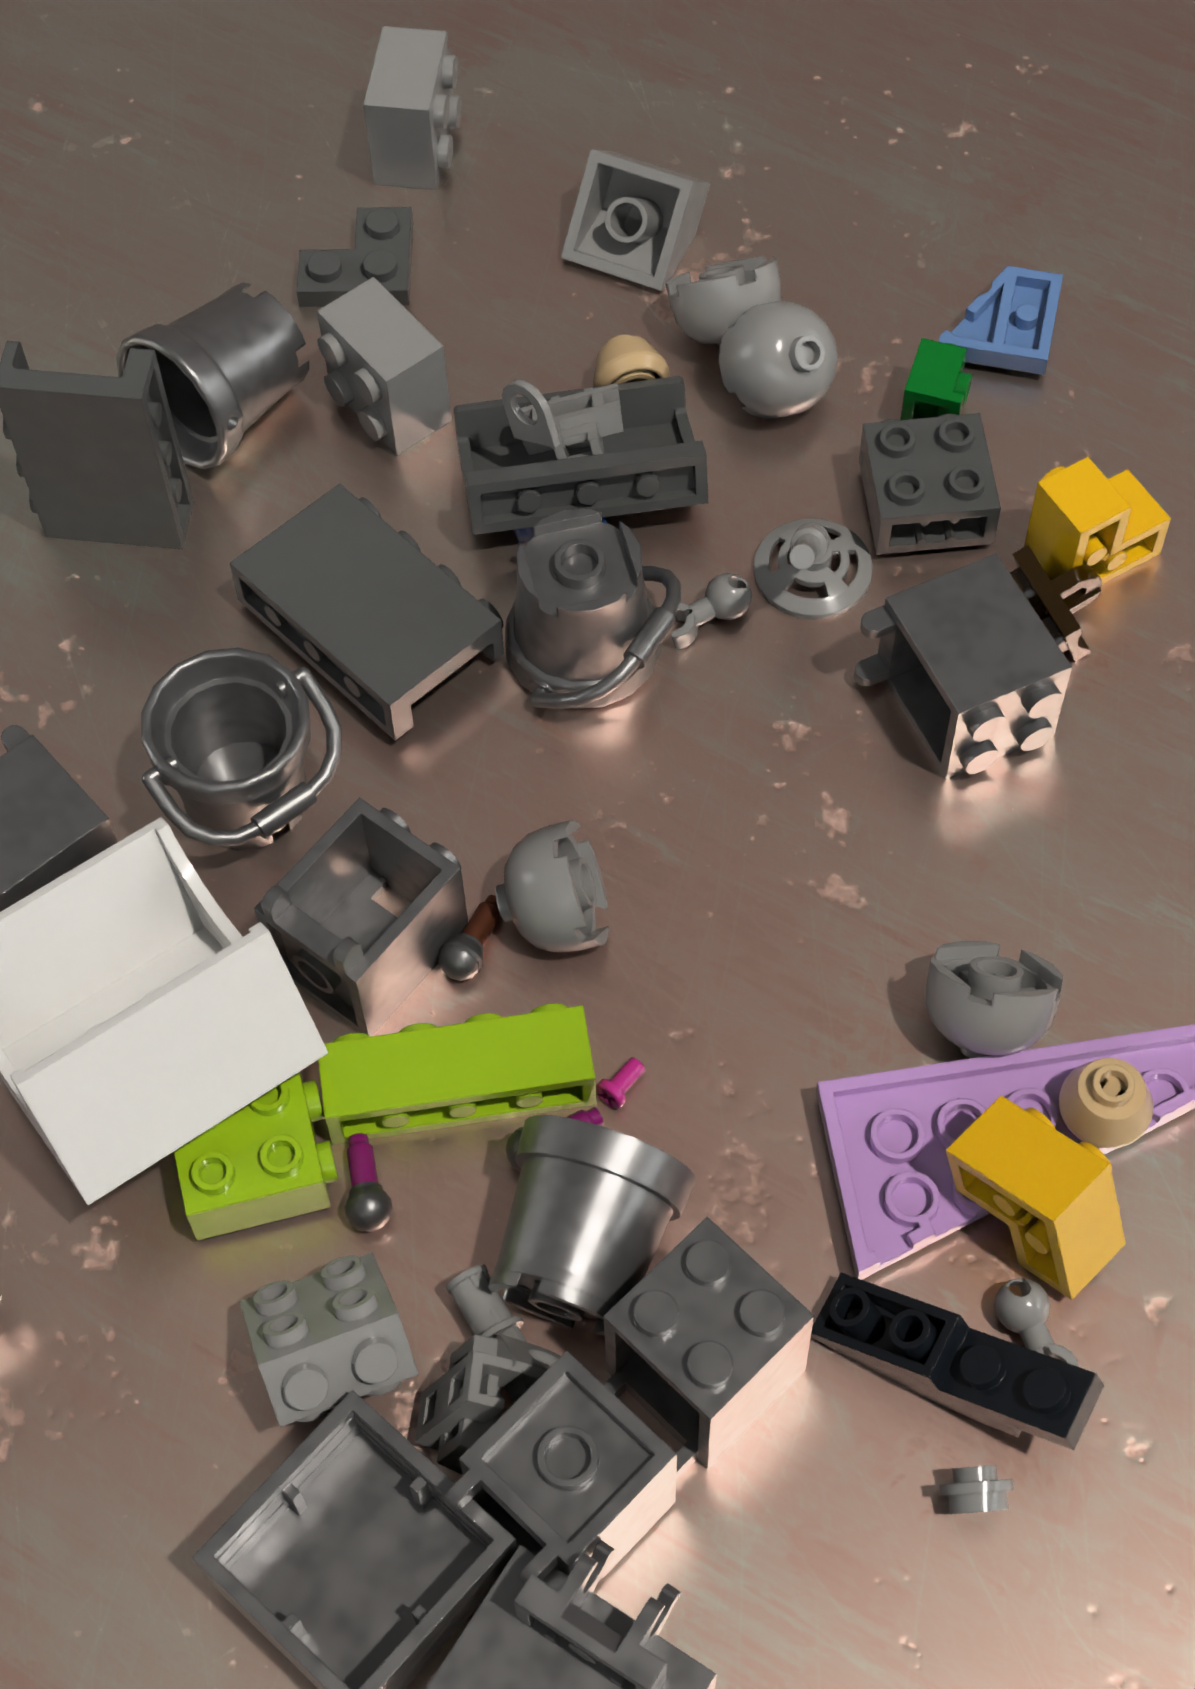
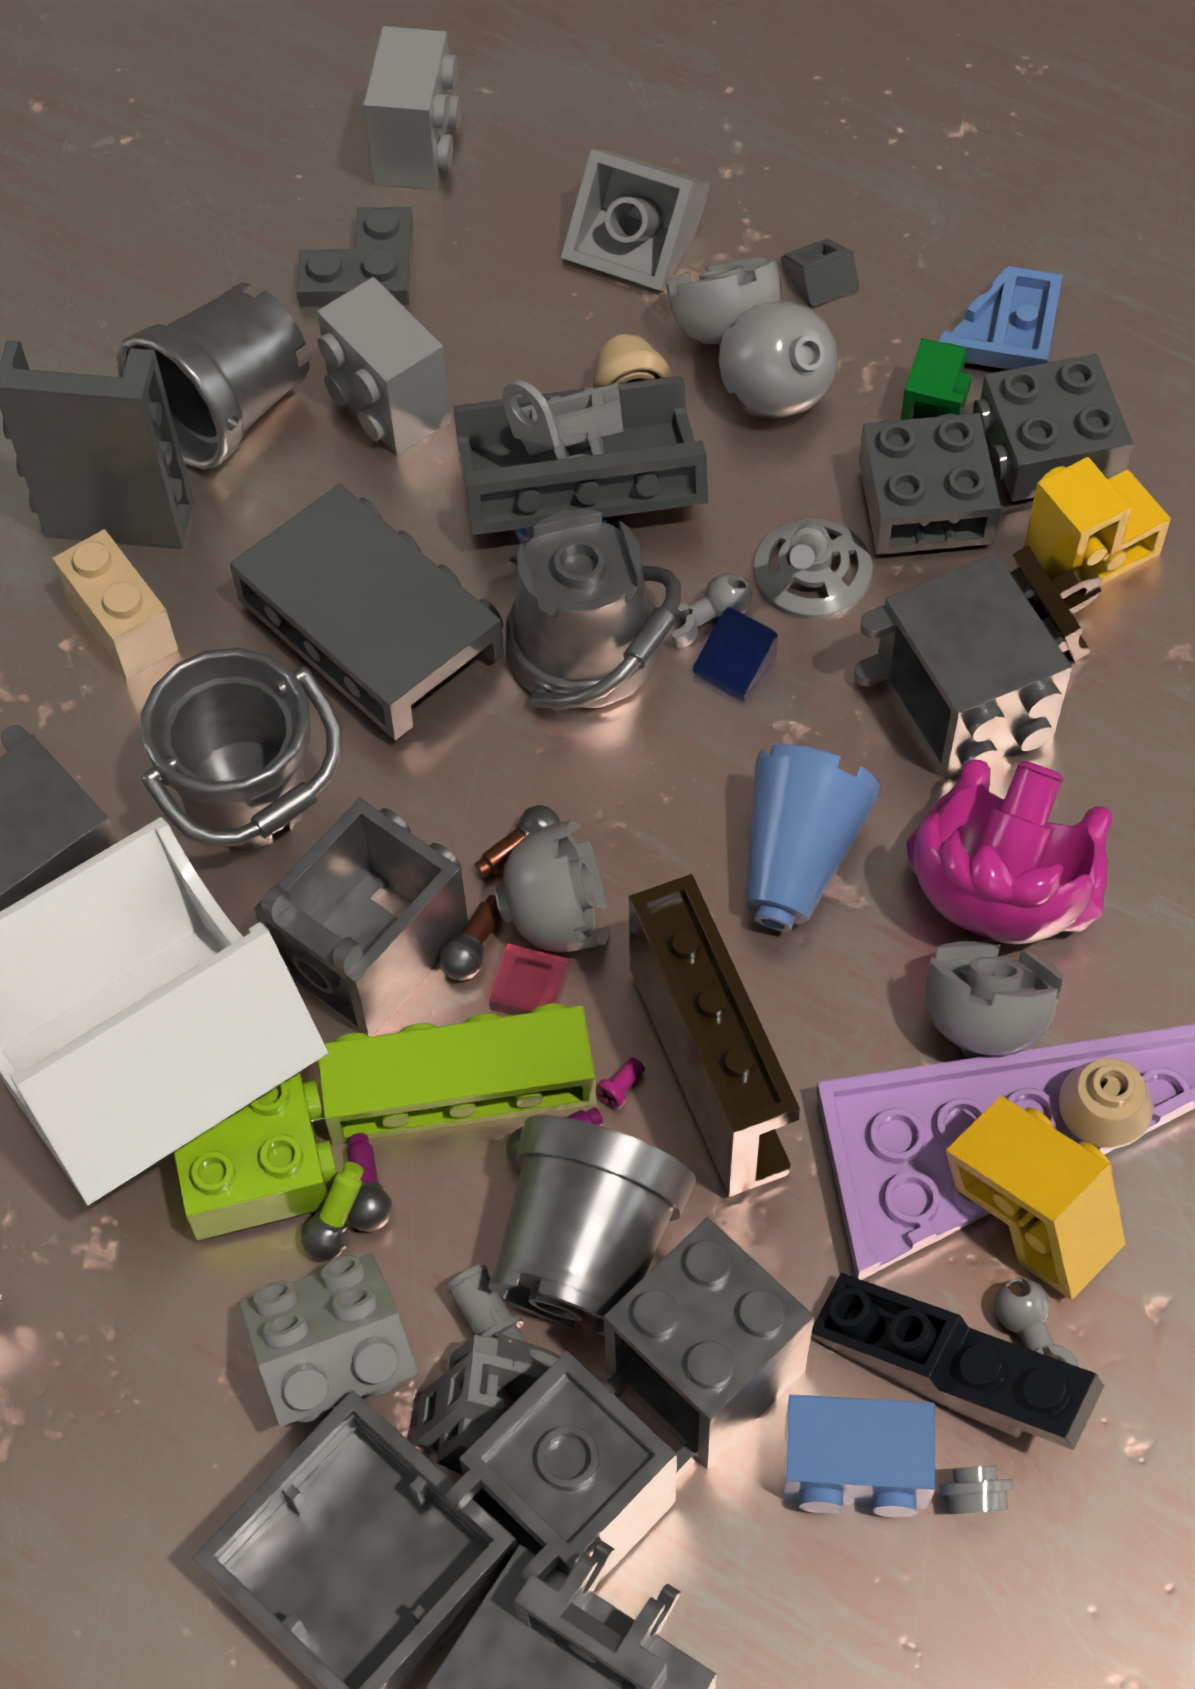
(115, 604): none -> tan brick
(326, 1232): none -> piece
(495, 858): none -> piece
(528, 980): none -> clear pink tile
(710, 1033): none -> dark brown panel
(737, 653): none -> clear blue slope
(801, 830): none -> medium blue cone
(822, 271): none -> dark grey slope
(859, 1454): none -> medium blue brick
(1001, 863): none -> dark pink piece
(1051, 419): none -> dark grey brick

